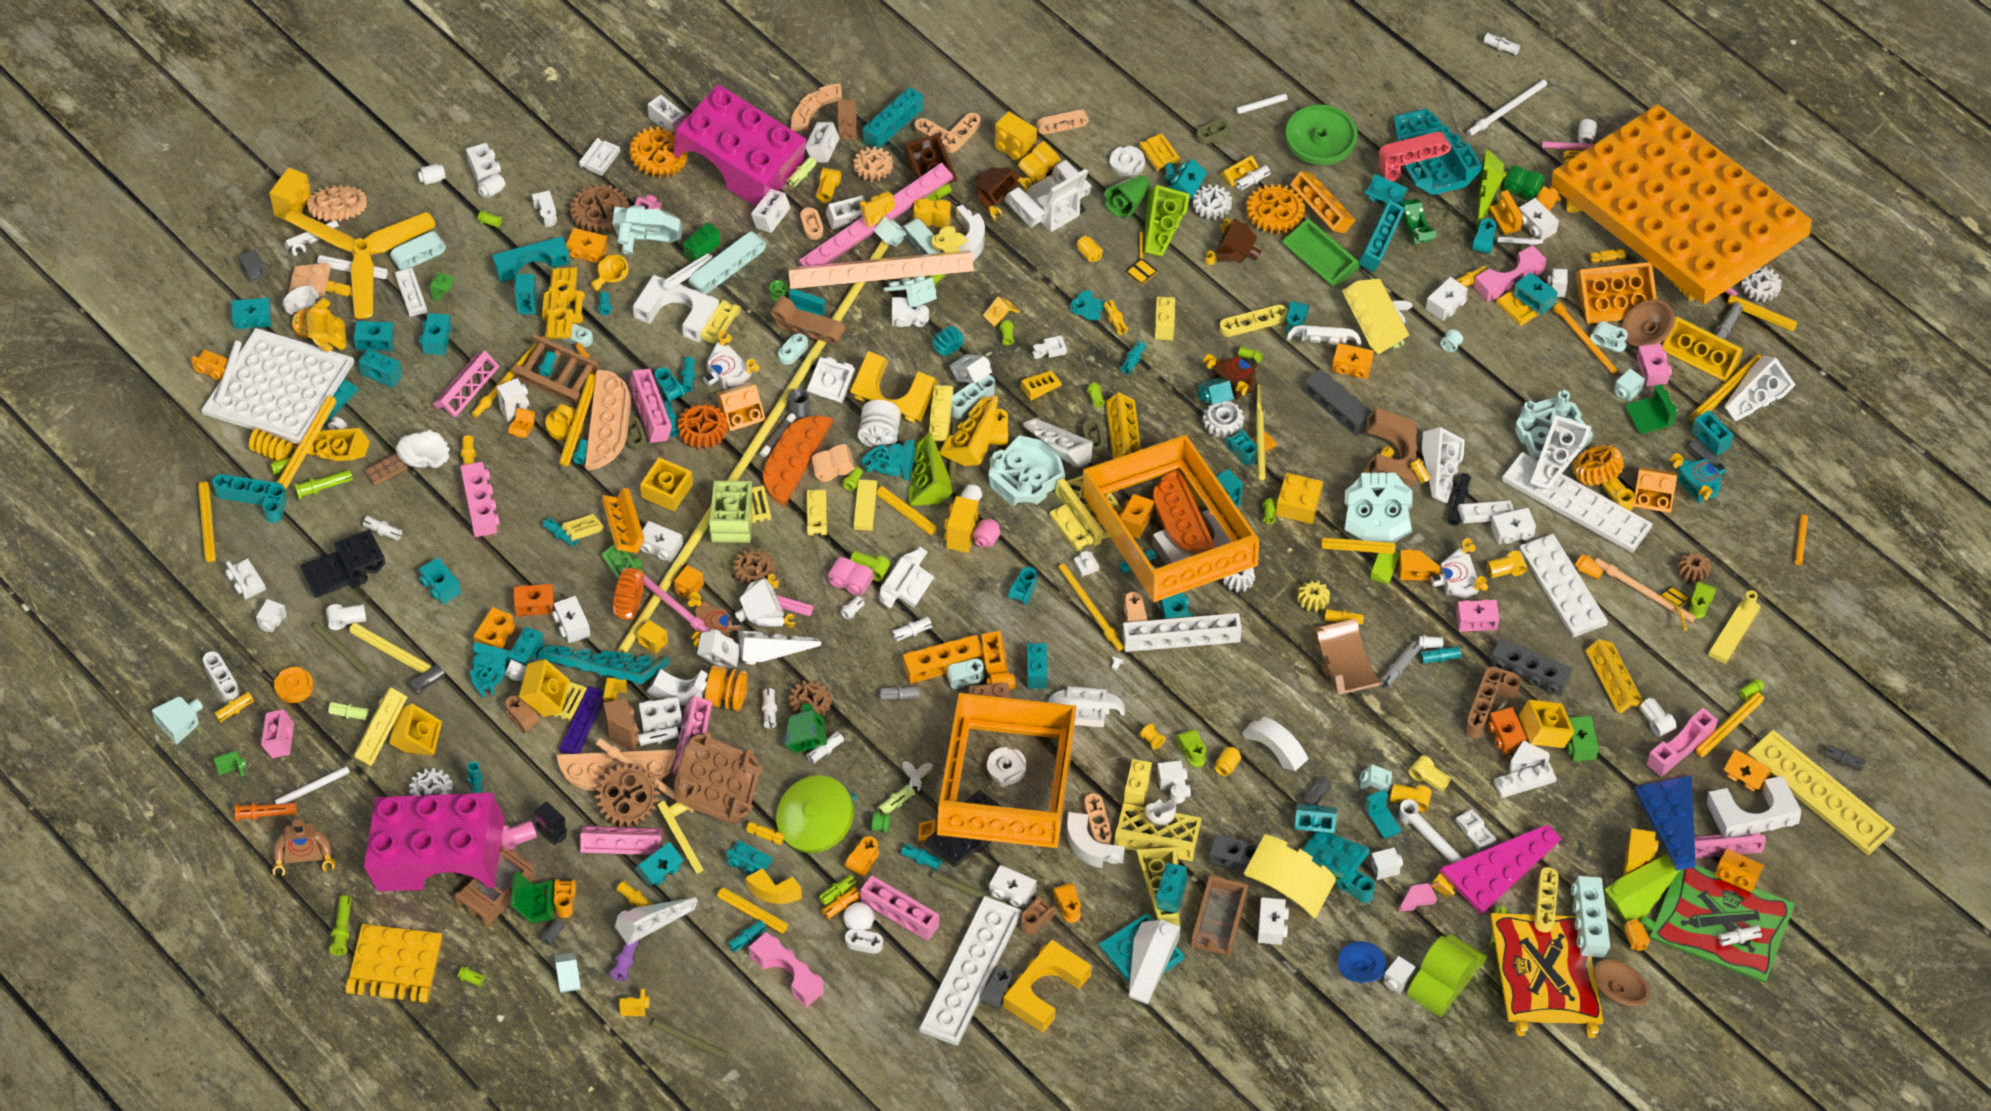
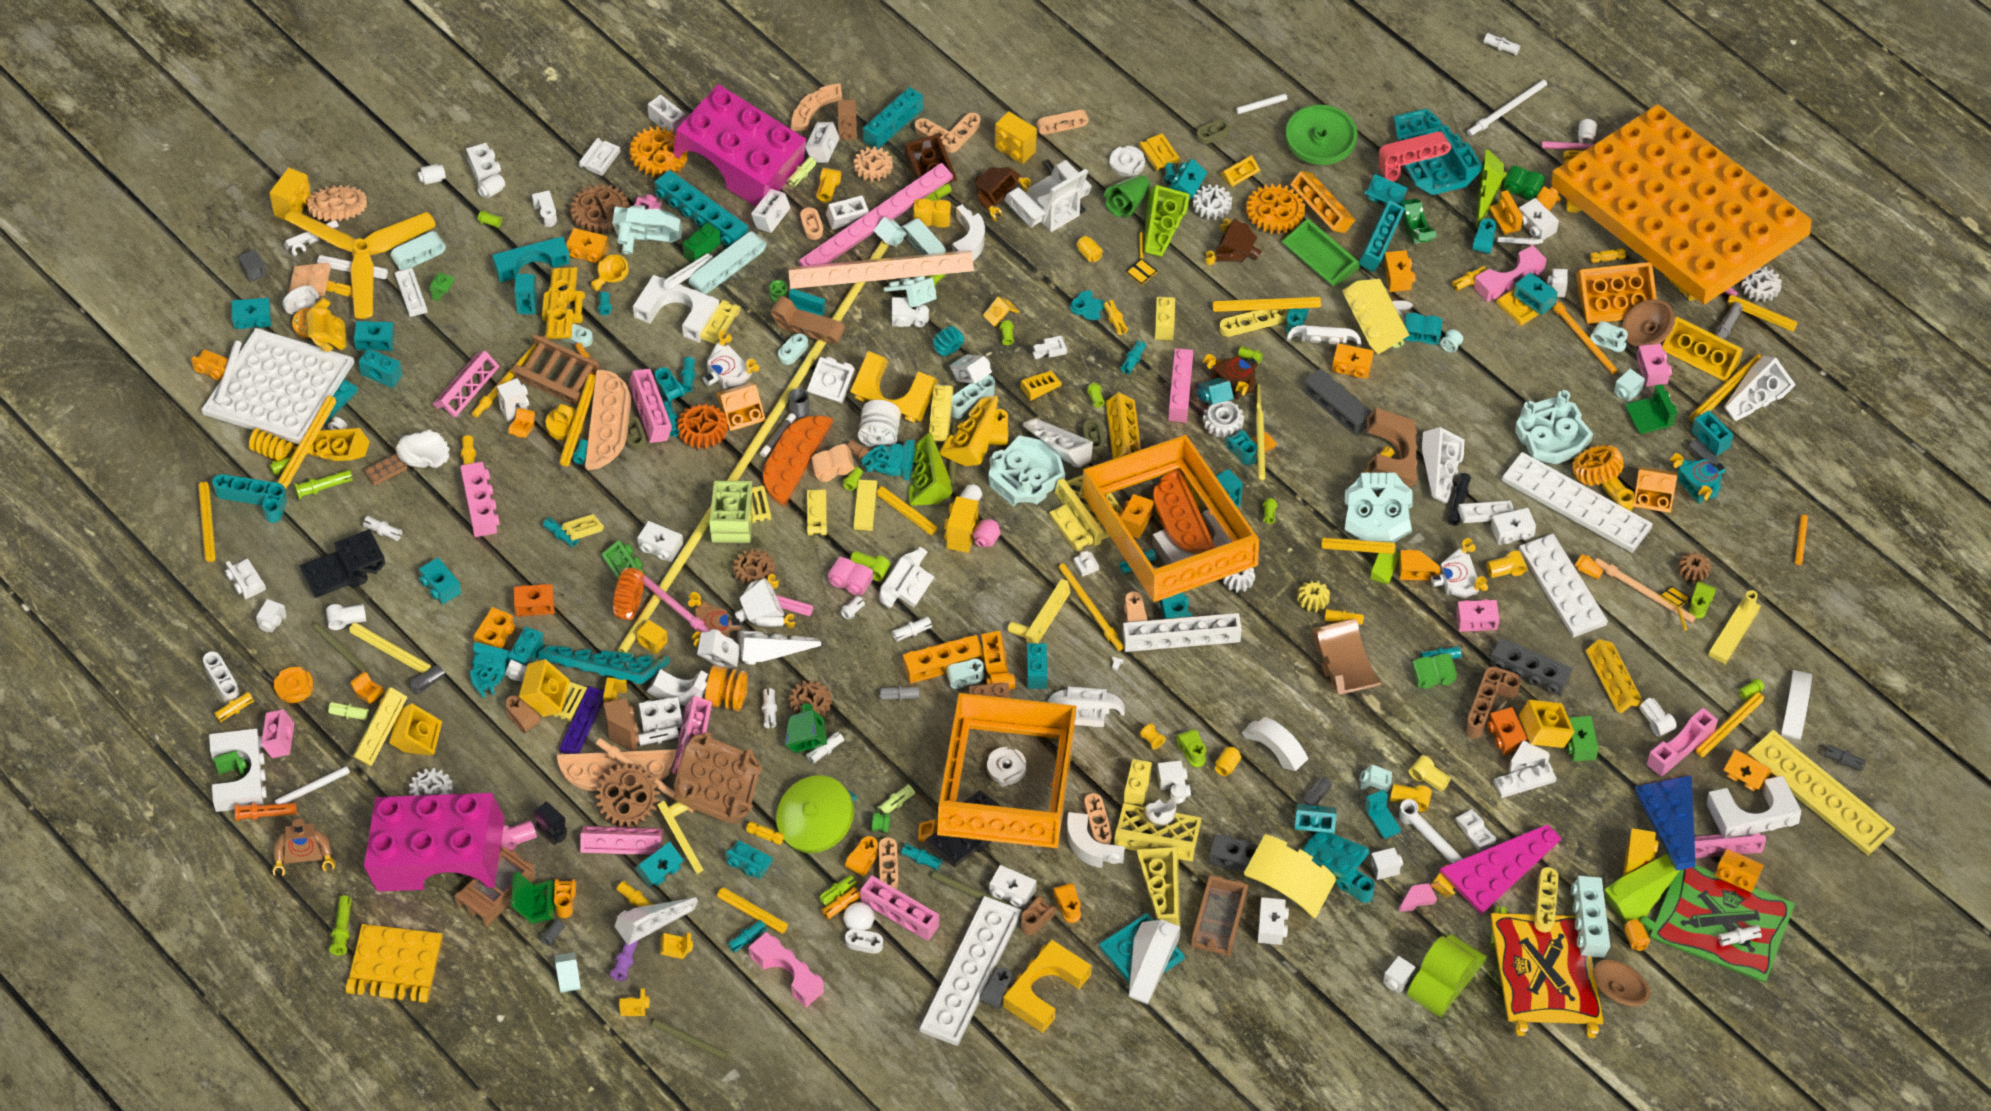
(177, 717): light aqua torso -> none
(250, 788): none -> white arch
(366, 689): none -> light orange bracket
(436, 334): teal brick -> none
(471, 976): lime pin -> none
(474, 777): teal pin -> none
(547, 364): teal pin -> none
(571, 619): white brick -> none
(629, 521): light orange fence -> none
(666, 484): yellow brick -> none
(675, 945): none -> yellow bracket
(688, 581): light orange brick -> none
(699, 207): none -> teal brick
(763, 888): yellow brick -> none
(857, 449): none -> medium nougat pin
(876, 208): yellow wing -> none
(891, 858): none -> light nougat beam
(916, 775): white piece -> none
(948, 240): light yellow plate -> none
(1022, 588): teal piece -> none
(1039, 162): yellow brick -> none
(1045, 617): none -> light yellow piece
(1172, 887): teal brick -> none
(1180, 385): none -> bright pink brick
(1252, 178): white pin -> none
(1267, 304): none -> yellow axle
(1299, 498): yellow brick -> none
(1361, 962): blue hat -> none
(1395, 670): light grey pin -> none
(1398, 271): none -> light orange brick
(1420, 471): yellow pin -> none
(1423, 328): none -> teal brick
(1430, 642): white pin -> none
(1434, 670): none -> bright green brick
(1447, 299): white brick -> none
(1561, 447): white wedge -> none
(1797, 704): none -> white slope

